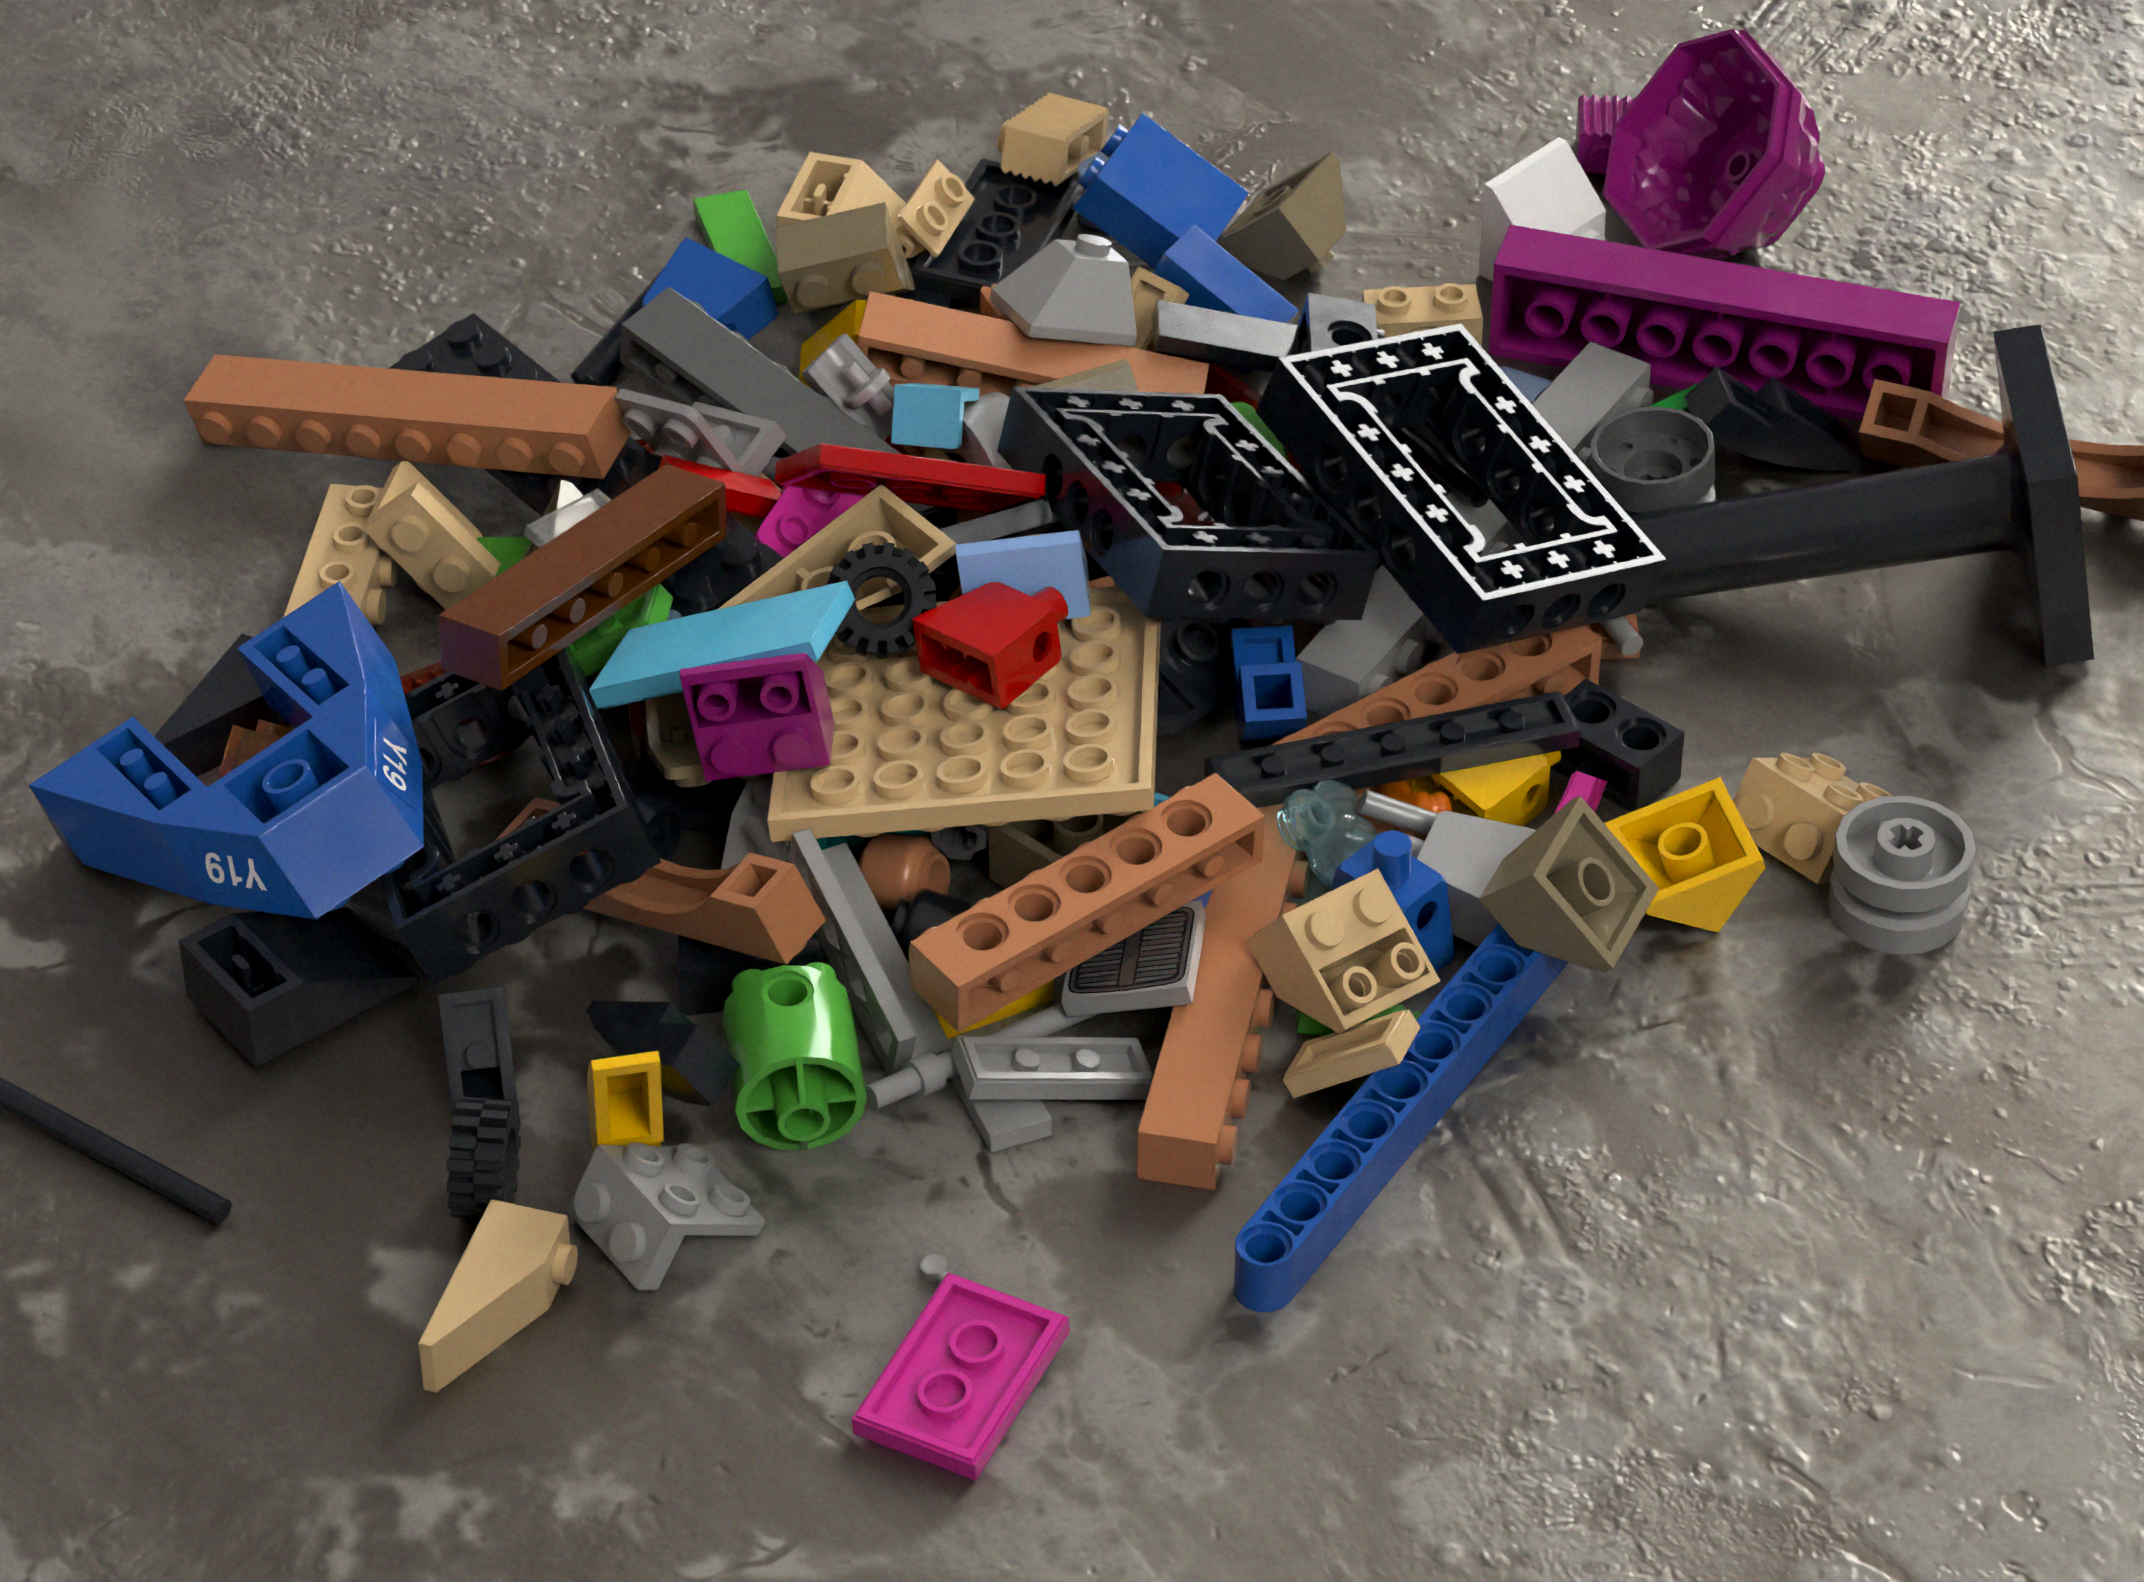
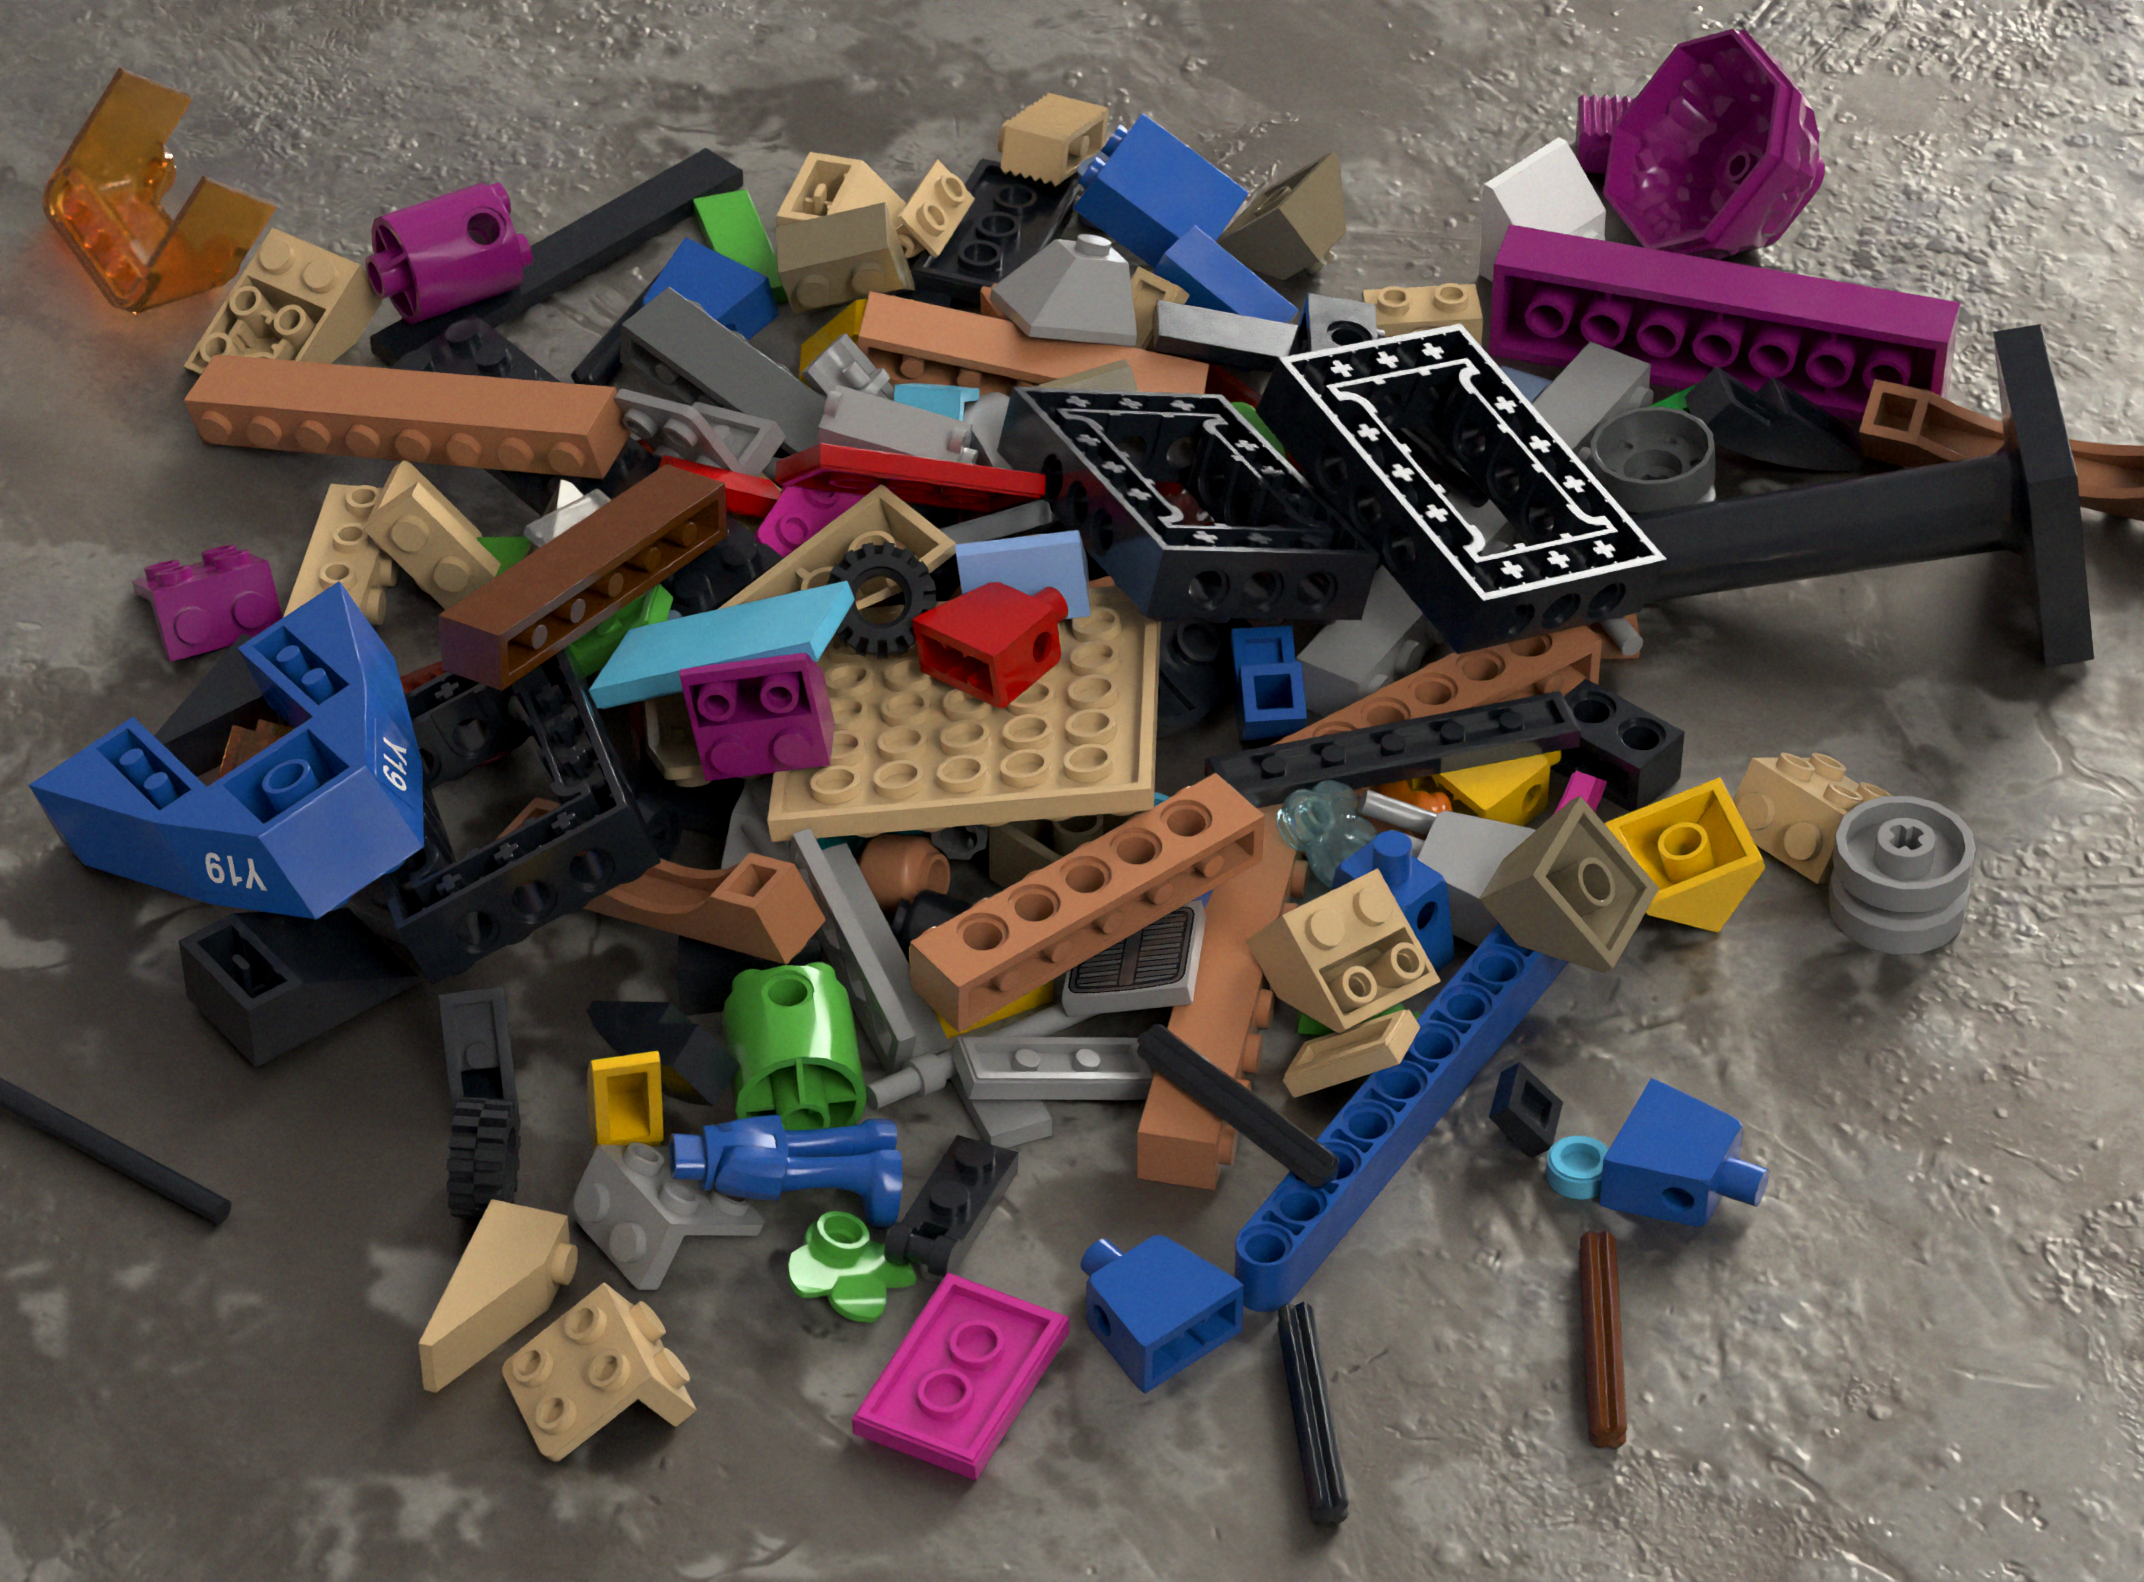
(111, 212): none -> clear orange windscreen
(210, 601): none -> magenta bracket
(290, 306): none -> tan slope
(447, 252): none -> magenta cylinder
(582, 247): none -> black tile
(593, 1369): none -> tan bracket
(763, 1160): none -> blue piece
(845, 1267): none -> bright green plate
(893, 427): none -> light grey brick
(952, 1206): none -> black plate
(1158, 1307): none -> blue torso
(1238, 1106): none -> black axle
(1312, 1413): none -> black axle
(1526, 1110): none -> black plate
(1576, 1166): none -> medium azure tile
(1602, 1340): none -> reddish brown axle
(1678, 1160): none -> blue torso

